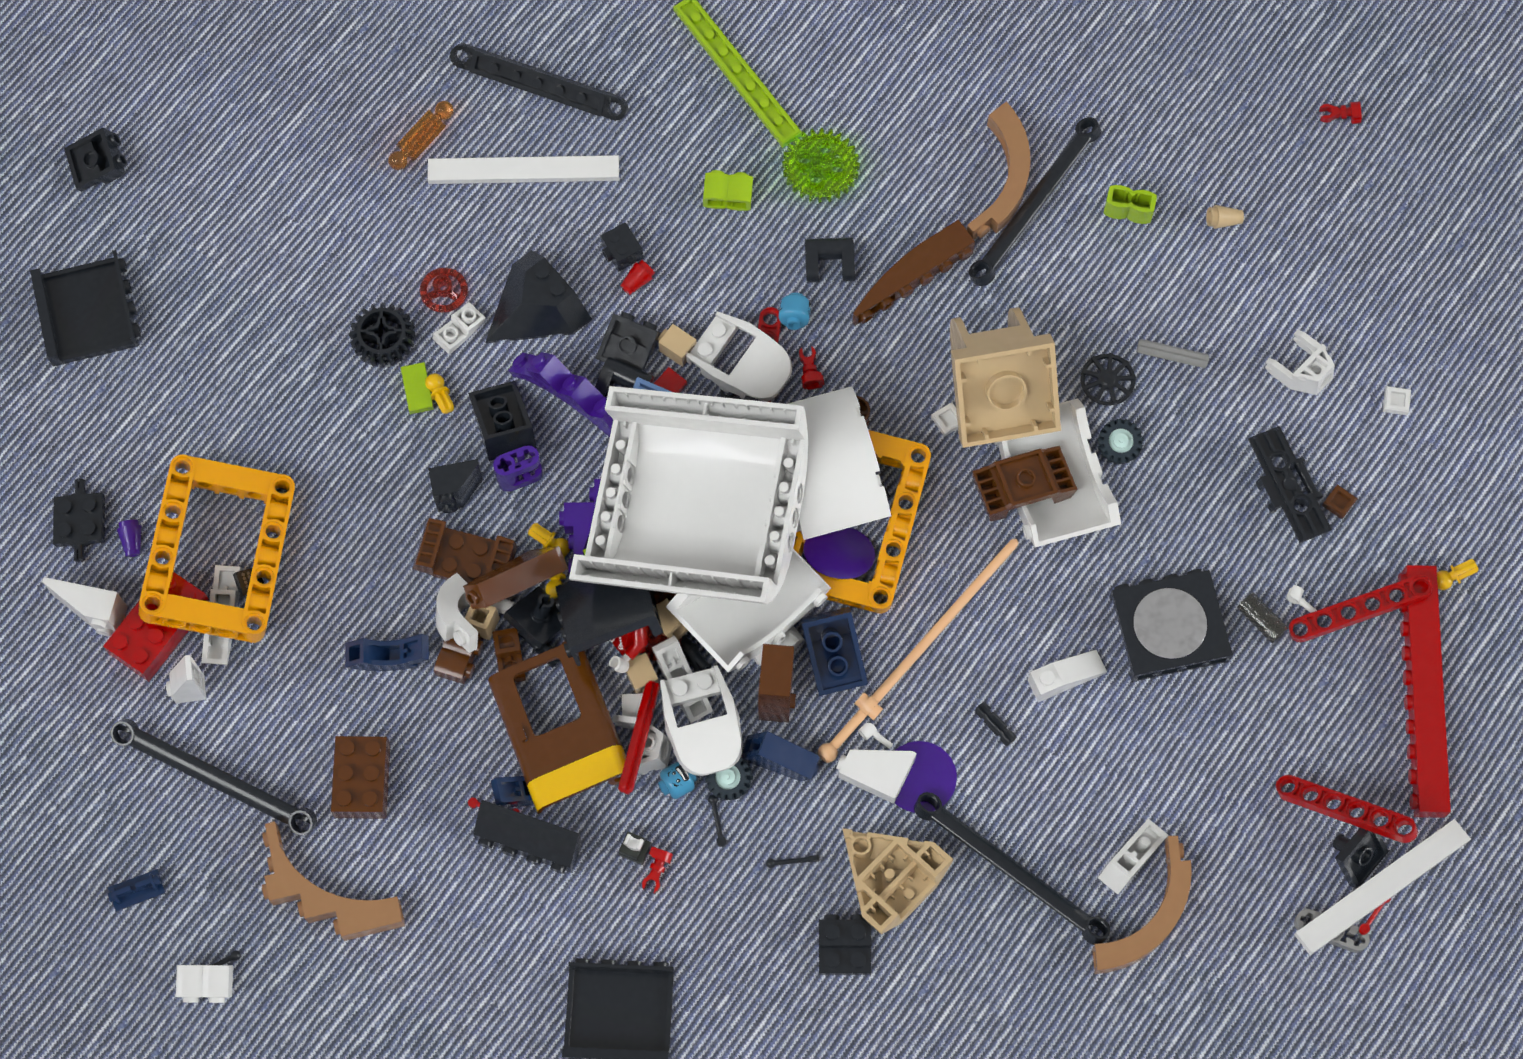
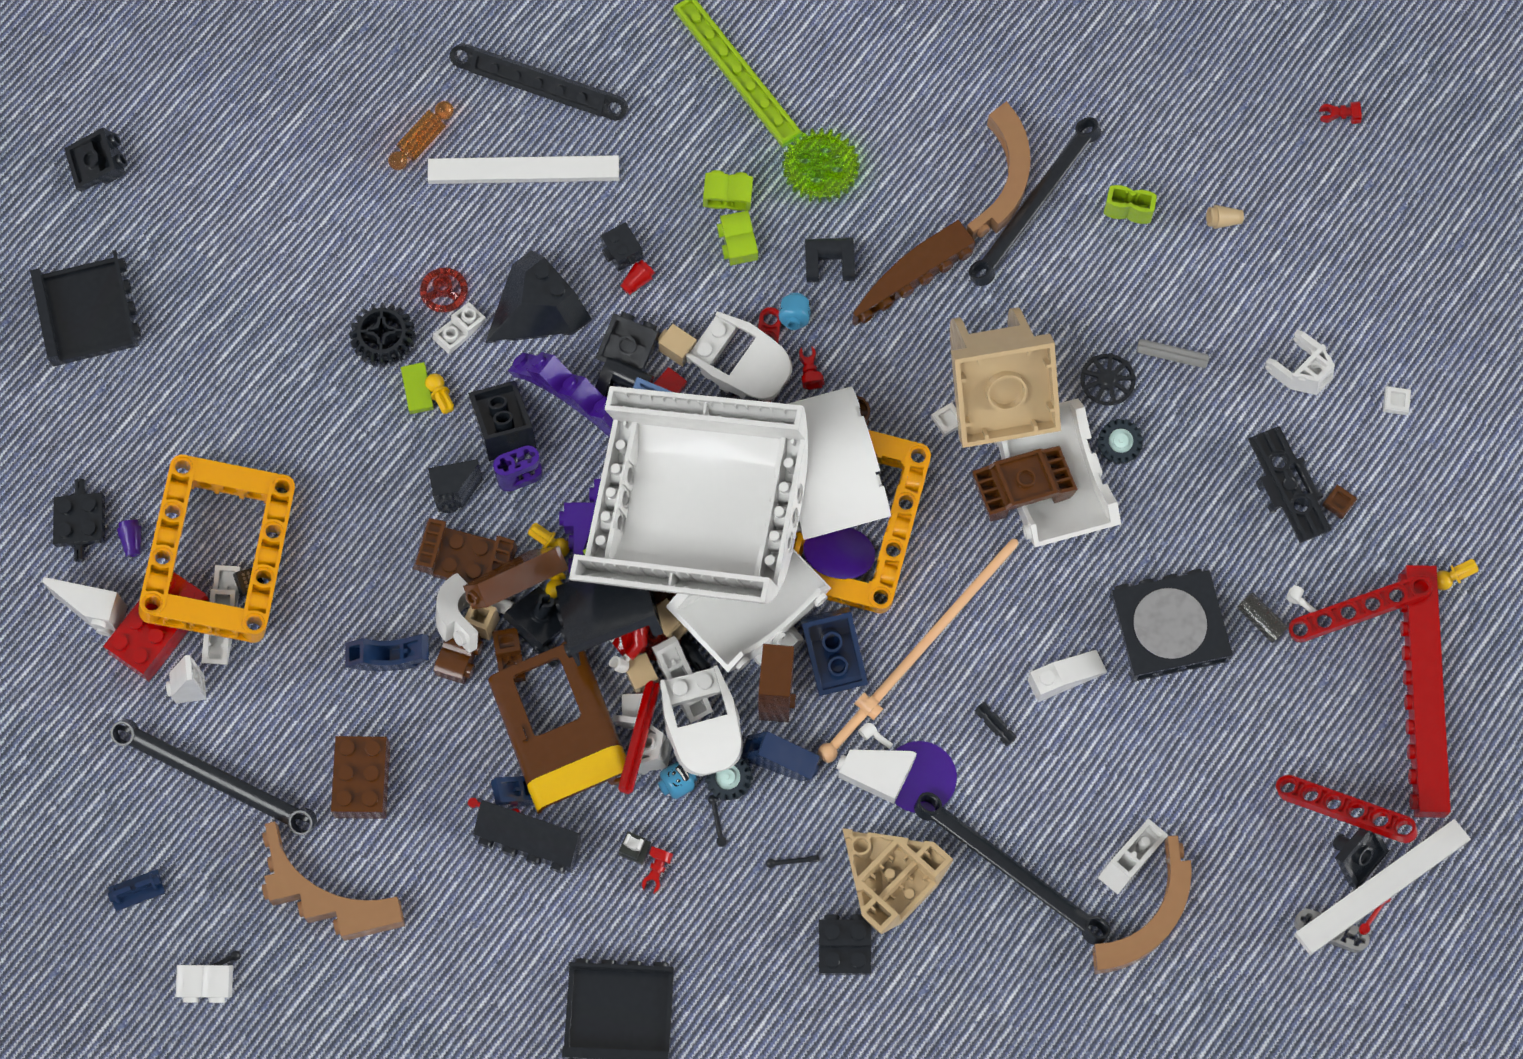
(738, 238): none -> lime brick

